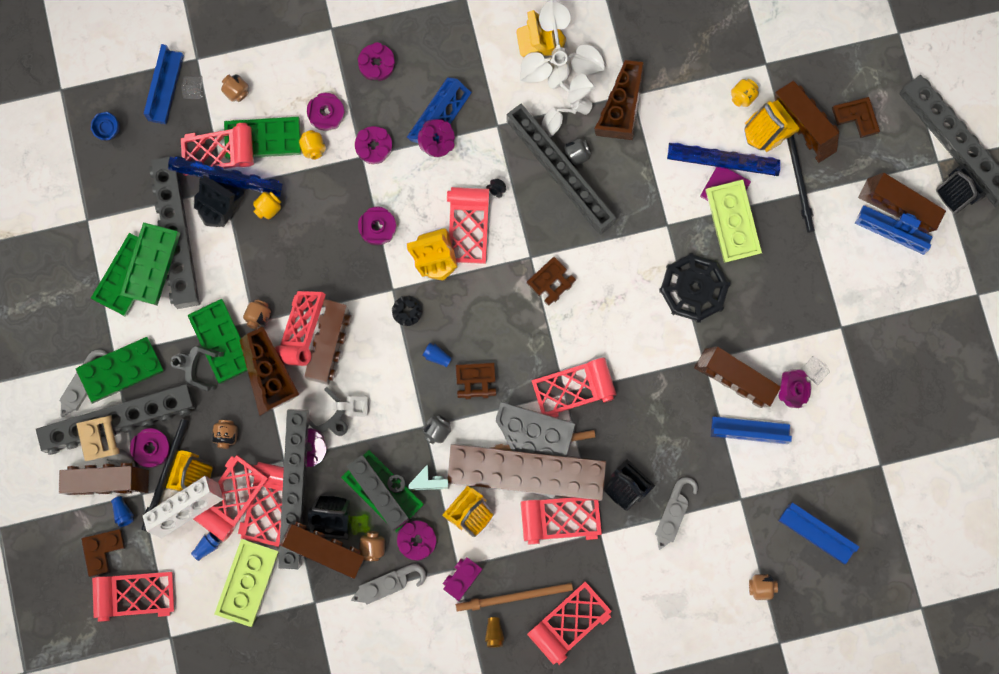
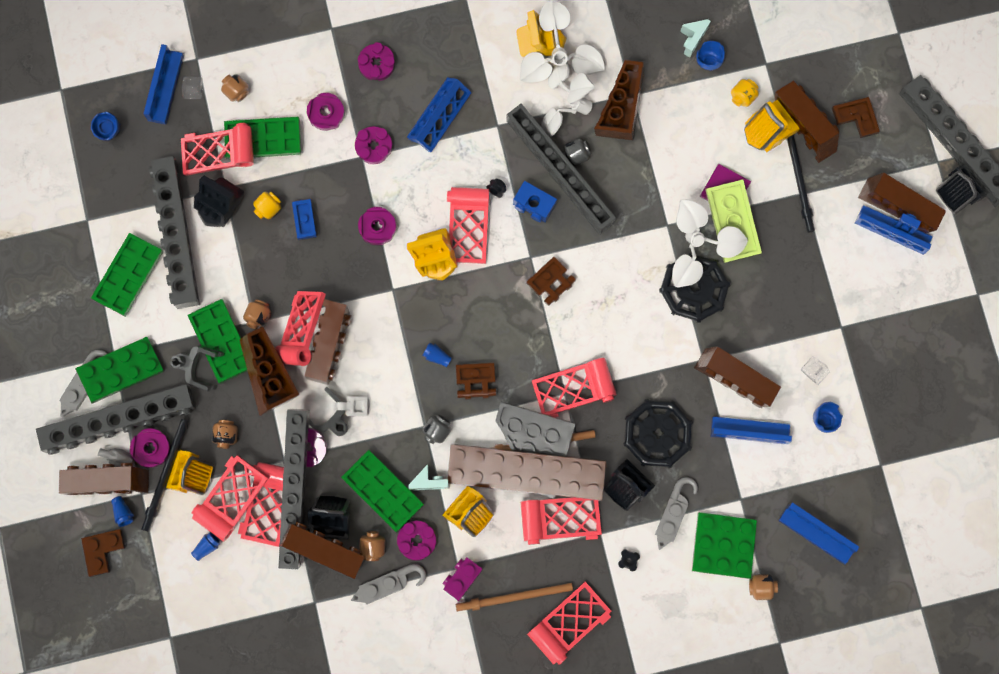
(91, 438): tan plate -> none
(106, 601): coral piece -> none
(150, 264): green plate -> none
(183, 507): white brick -> none
(218, 174): clear blue plate -> none
(246, 583): yellowish green plate -> none
(304, 219): none -> blue plate
(312, 145): yellow head -> none
(359, 519): clear neon green plate -> none
(377, 493): dark grey brick -> none
(402, 318): black gear -> none
(402, 483): dark grey bush -> none
(445, 142): magenta plate -> none
(494, 634): pearl gold cone -> none
(531, 193): none -> blue brick
(629, 555): none -> black plate
(666, 441): none -> black plate
(689, 219): none -> white plant
(695, 32): none -> light aqua slope
(710, 55): none -> blue hair
(723, 159): clear blue plate -> none
(724, 545): none -> green plate
(787, 392): magenta plate -> none
(827, 417): none -> blue hair

